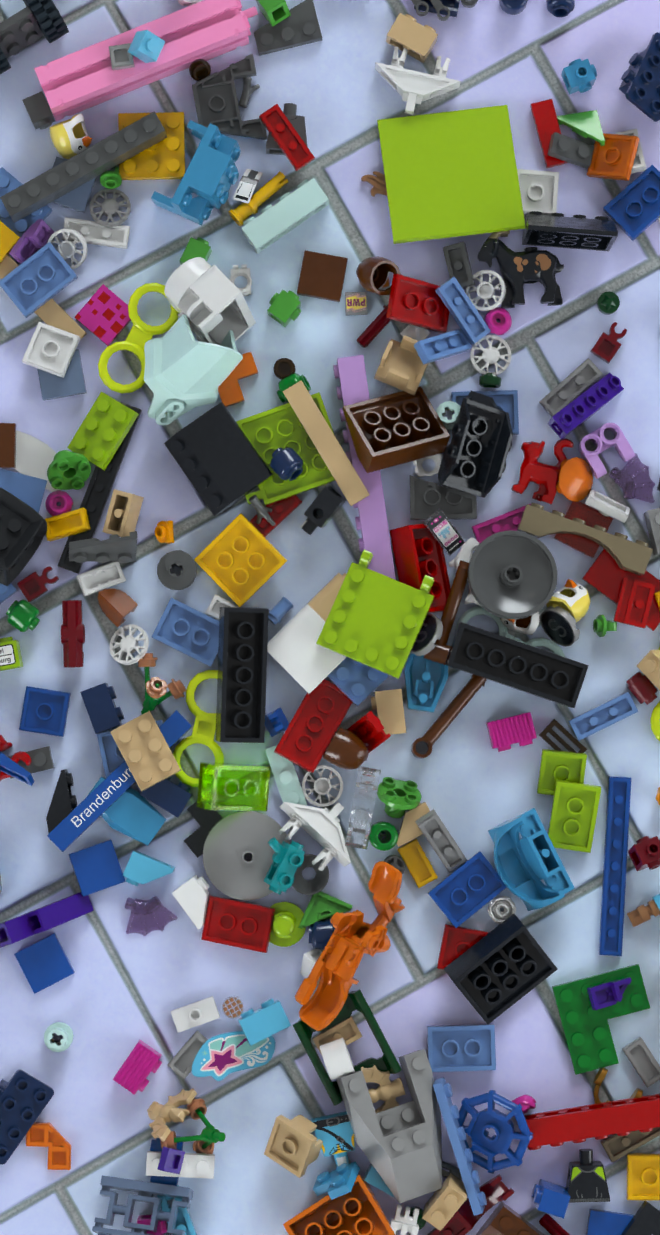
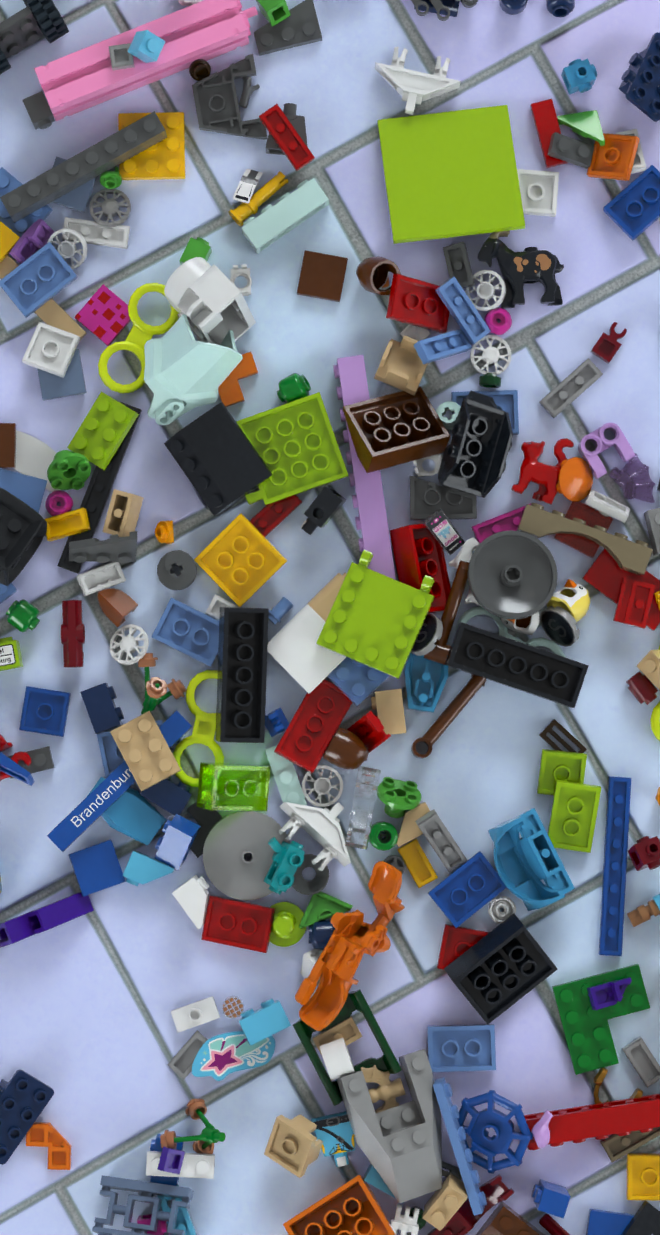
(34, 585): dark red plate -> none
(44, 963): blue tile -> none
(60, 1029): light aqua piece -> none
(62, 801): black slope -> none
(70, 136): piece -> none
(137, 1067): dark pink brick -> none
(147, 915): clear purple arm -> none
(169, 1113): tan animal -> none
(176, 841): none -> brick
(207, 175): dark azure piece -> none
(262, 511): dark grey bar -> none
(284, 307): bright green brick -> none
(284, 368): dark brown plate -> none
(286, 463): dark blue head -> none
(326, 443): tan tile -> none
(338, 1181): dark azure plate -> none
(356, 303): tile -> none
(374, 328): dark red axle -> none
(378, 183): medium nougat piece -> none
(412, 36): tan brick -> none
(511, 731): dark pink brick -> none
(526, 1102): dark pink plate -> none
(541, 1130): none -> lavender animal
(569, 232): black slope -> none
(585, 405): dark purple slope -> none
(587, 1179): black torso -> none
(600, 625): bright green plate -> none
(603, 716): medium blue plate -> none
(608, 303): dark green tile -> none

